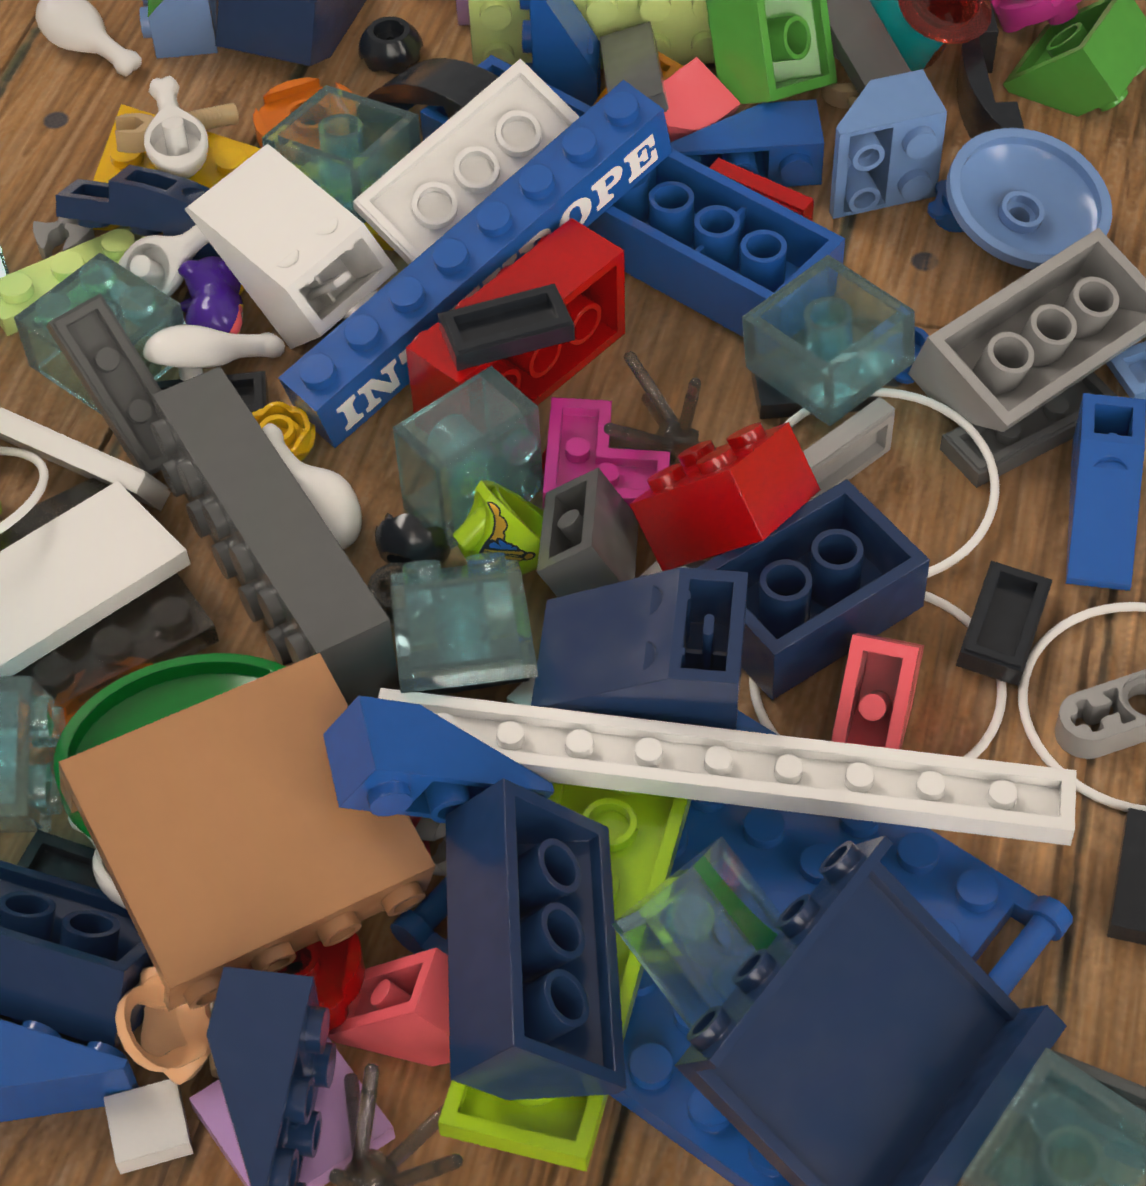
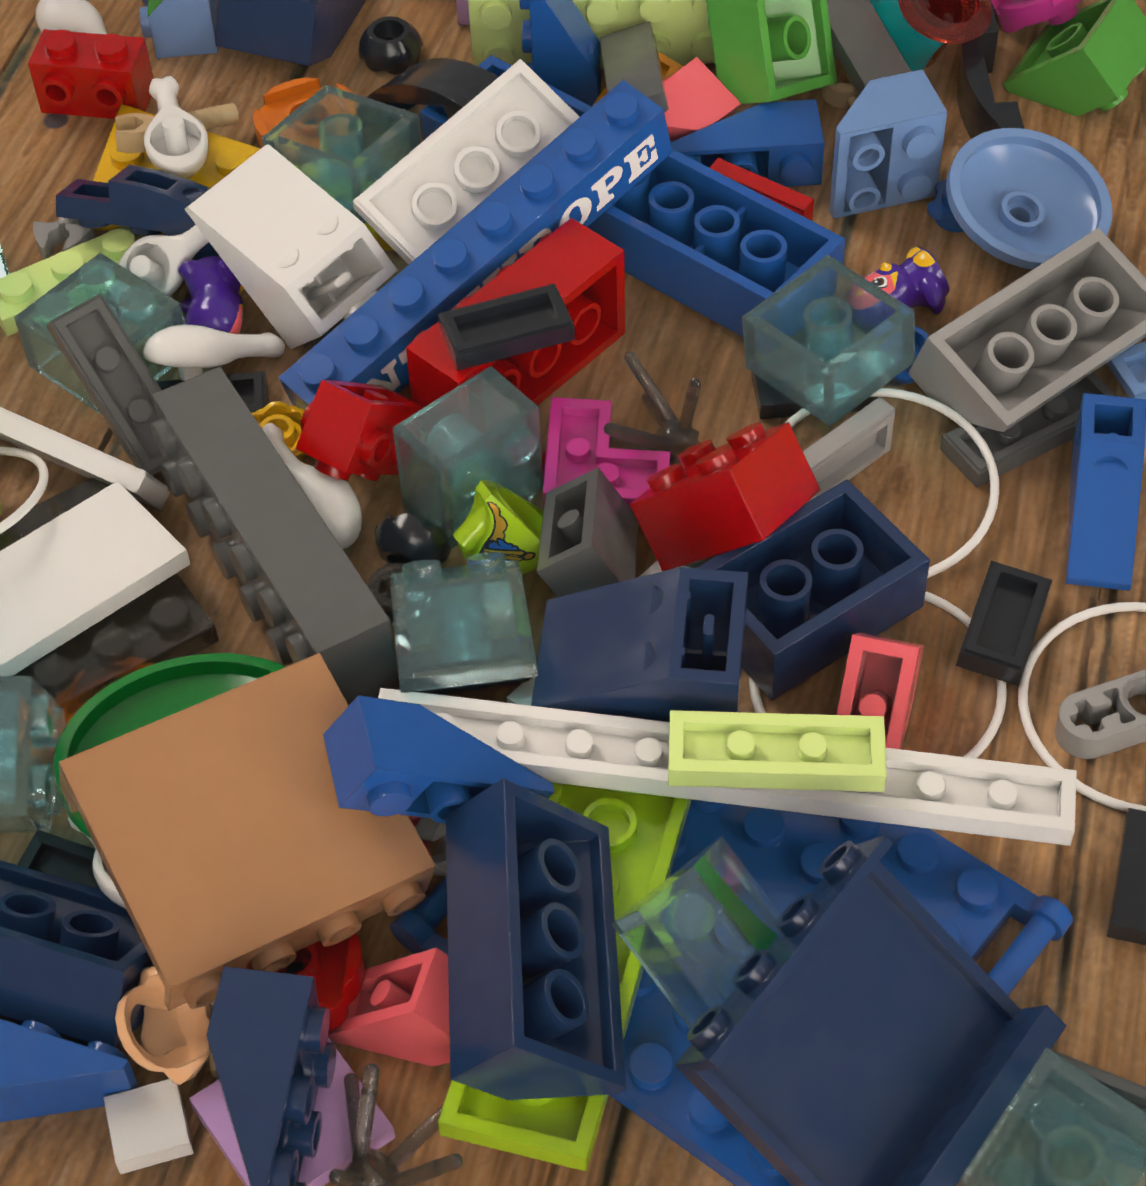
(90, 73): none -> red brick
(353, 429): none -> red brick
(777, 751): none -> yellowish green plate
(915, 281): none -> dark purple animal

